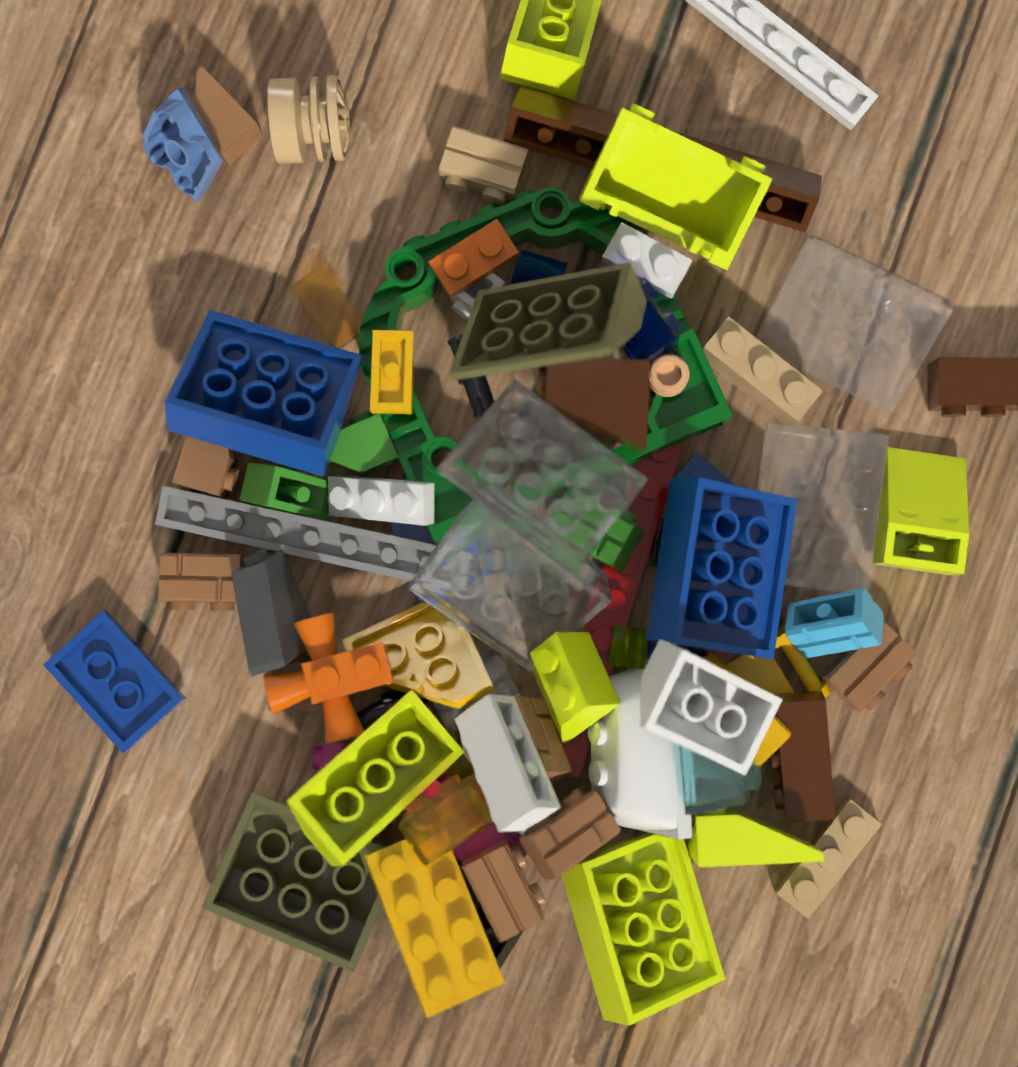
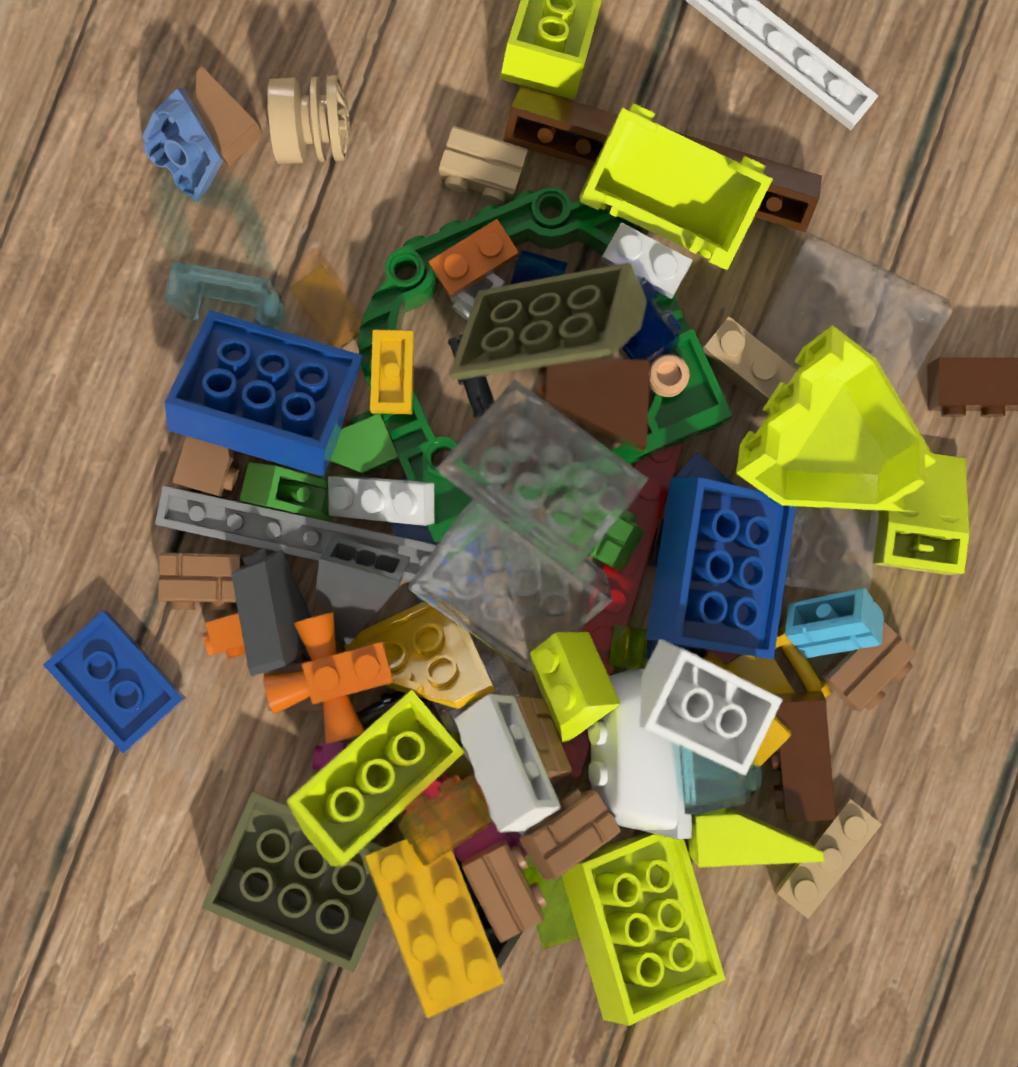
(191, 282): none -> clear light blue panel
(224, 636): none -> orange brick
(355, 584): none -> dark grey slope
(559, 921): none -> clear neon green tile
(836, 434): none -> neon yellow panel

